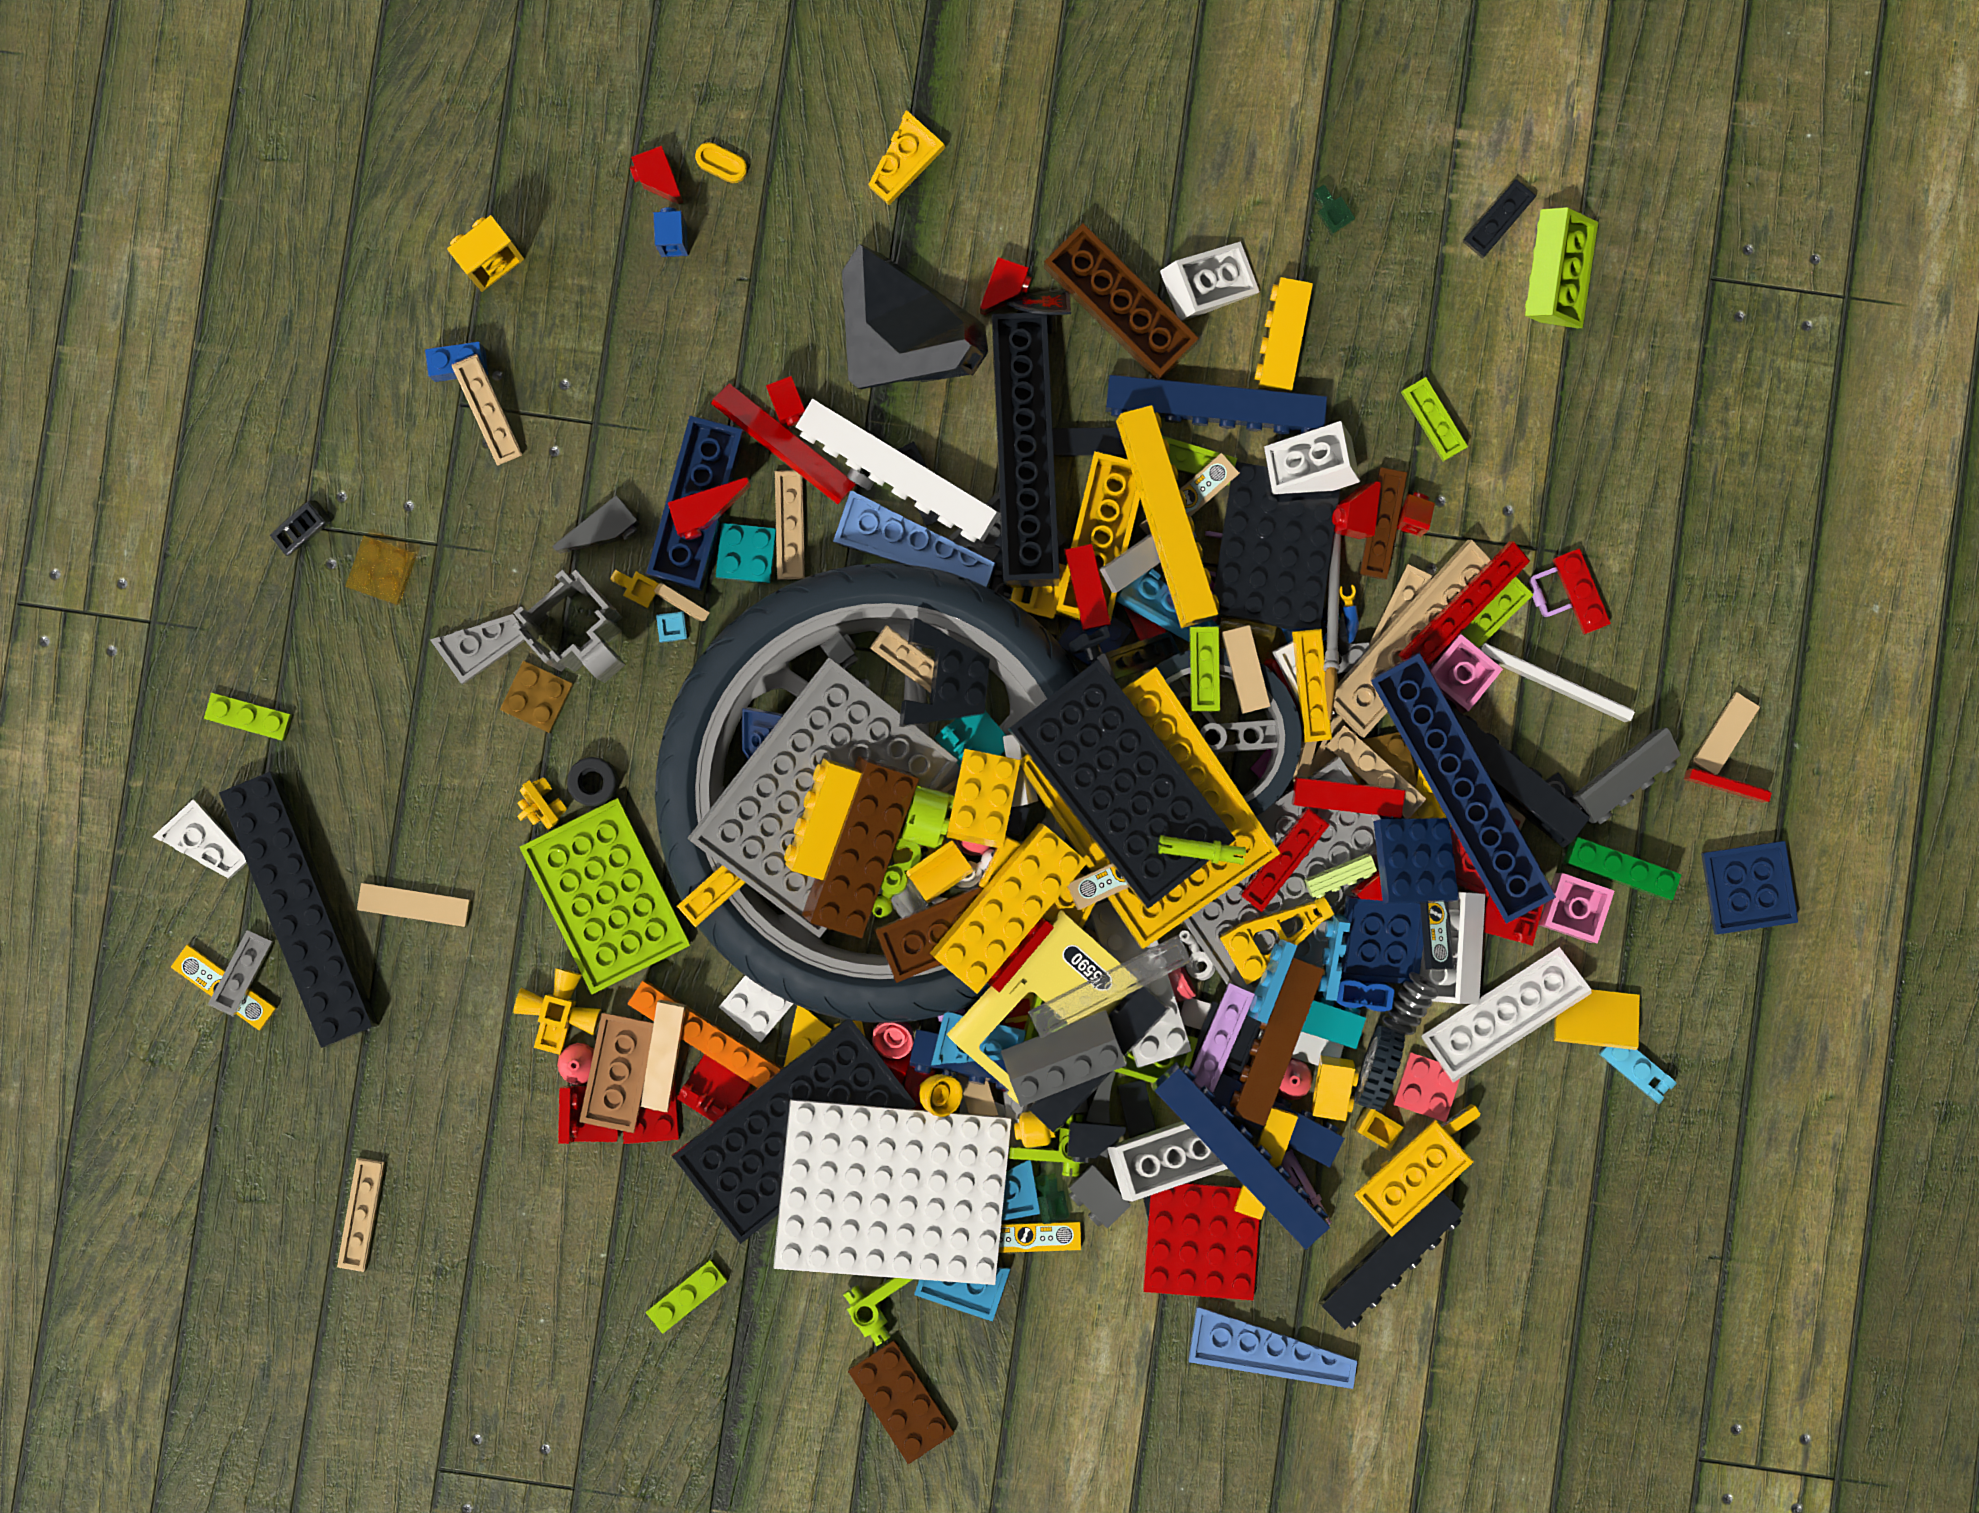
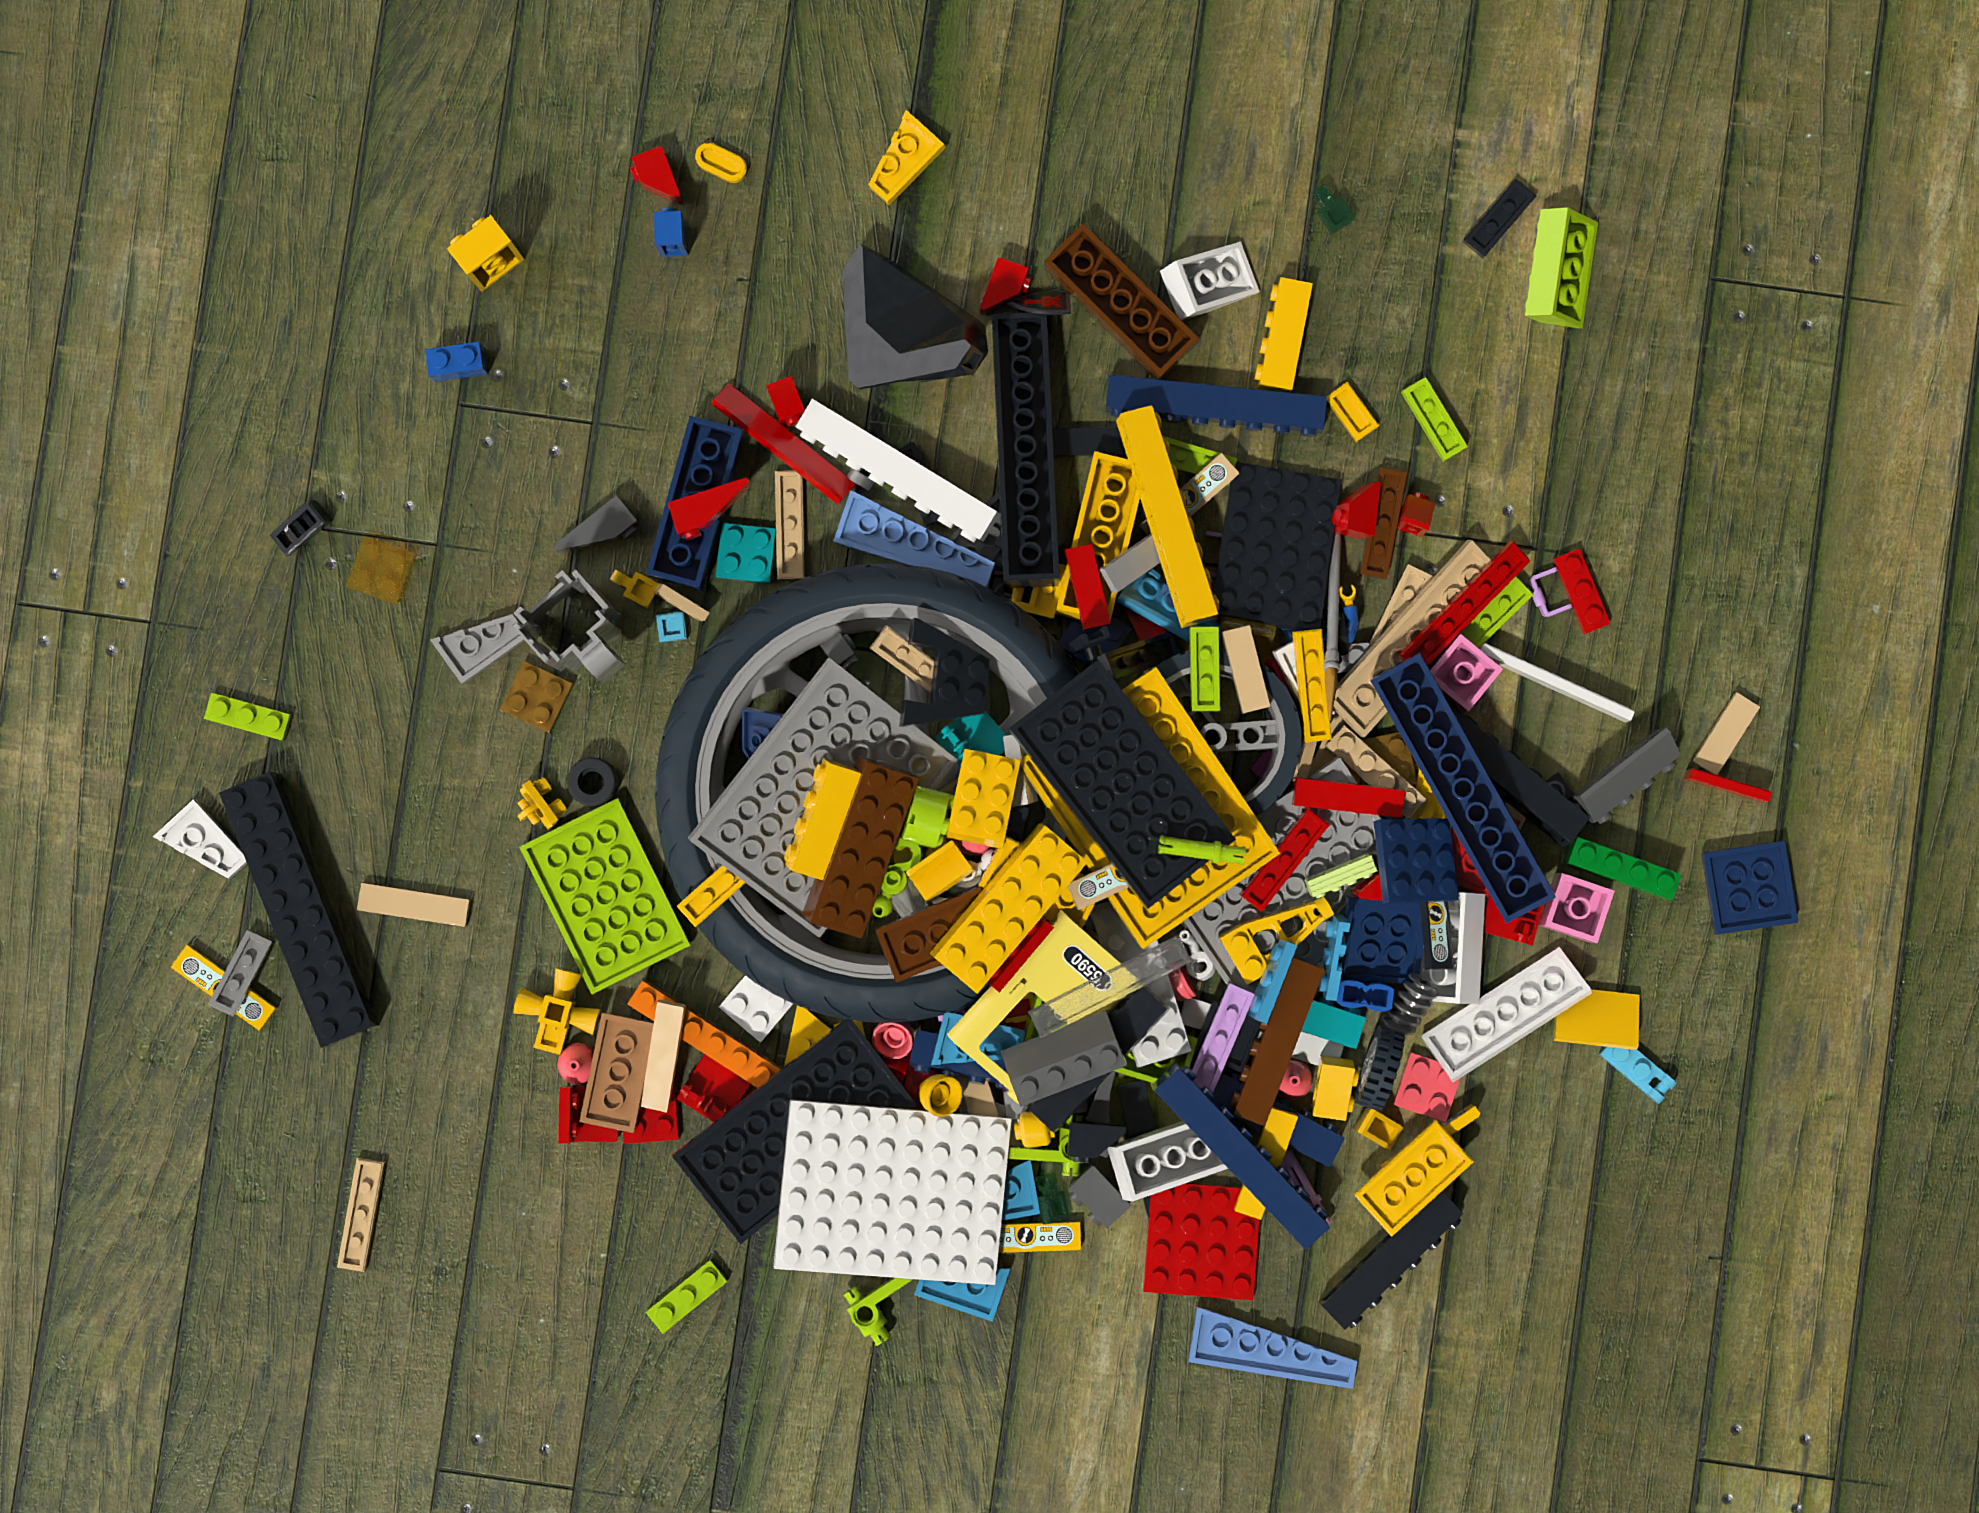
(487, 409): tan tile -> none
(901, 1401): reddish brown plate -> none
(1313, 461): white slope -> none
(1351, 412): none -> yellow tile

